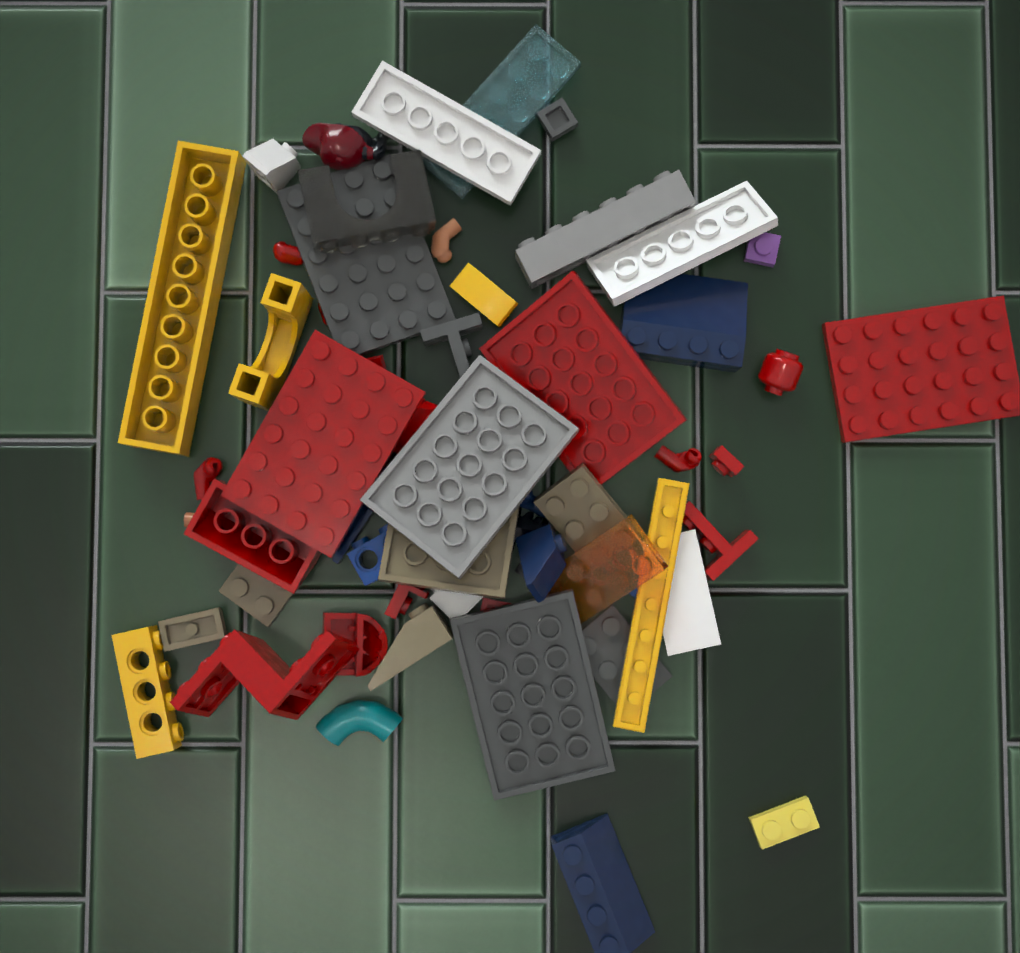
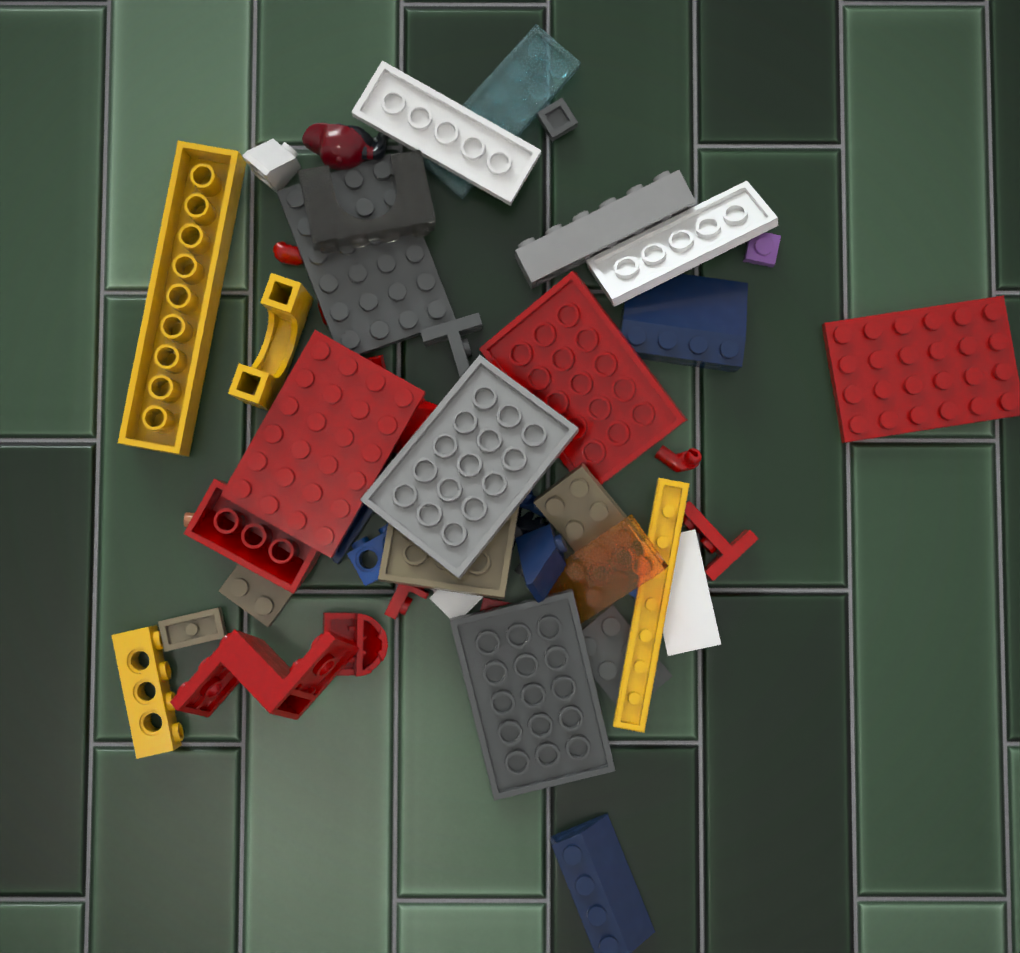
(205, 474): red arm -> none
(358, 716): teal cylinder -> none
(415, 640): dark tan slope -> none
(441, 239): nougat arm -> none
(483, 294): yellow slope -> none
(725, 462): red plate -> none
(780, 371): red head -> none
(784, 822): light yellow plate -> none

